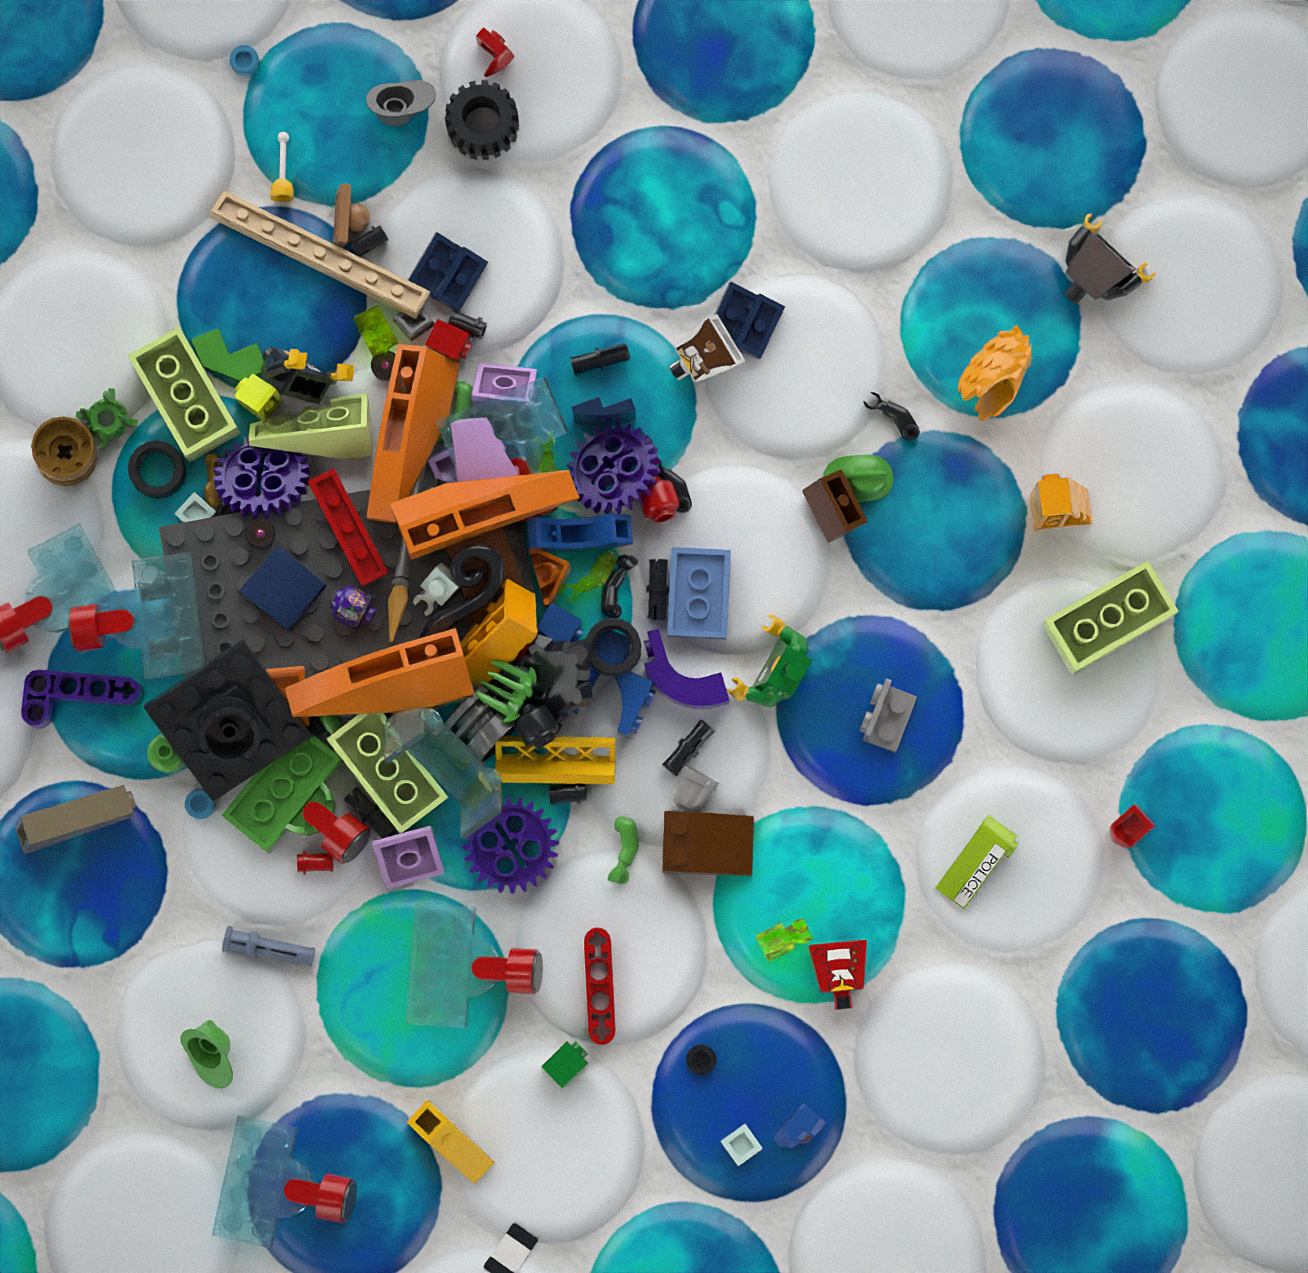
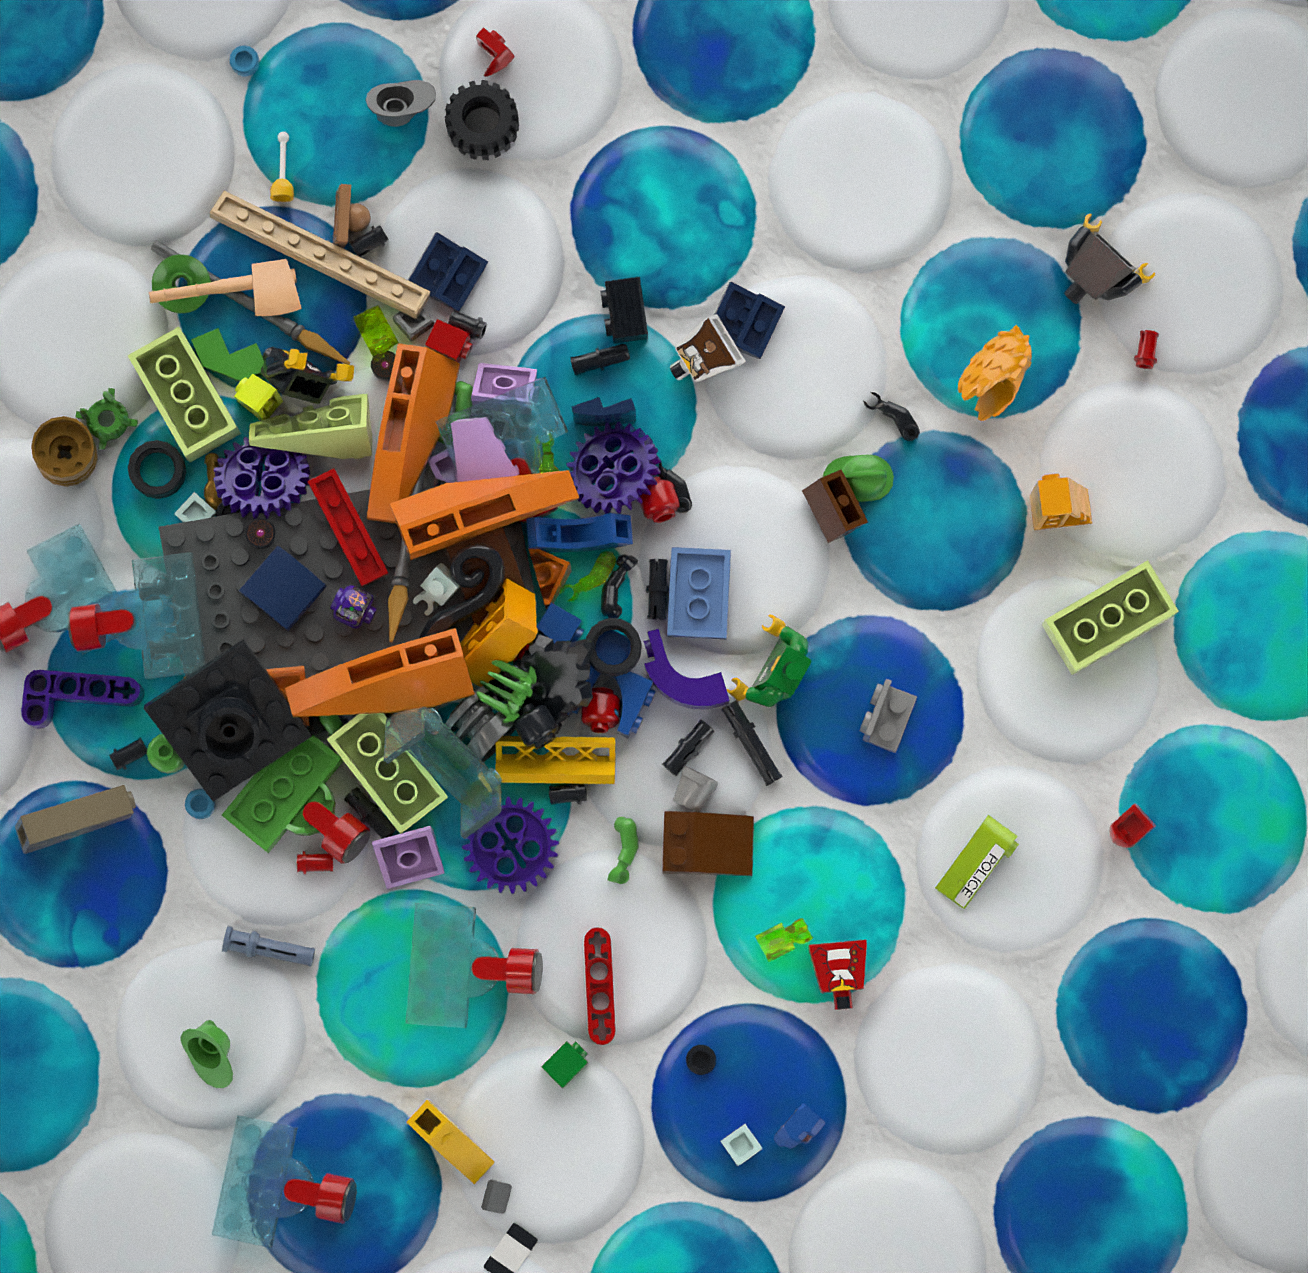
(128, 754): none -> black pin
(180, 267): none -> bright green dish
(271, 284): none -> light nougat piece
(297, 332): none -> dark grey piece
(496, 1196): none -> dark grey slope
(602, 711): none -> red head
(626, 310): none -> black brick
(751, 742): none -> black pin
(1146, 350): none -> red pin

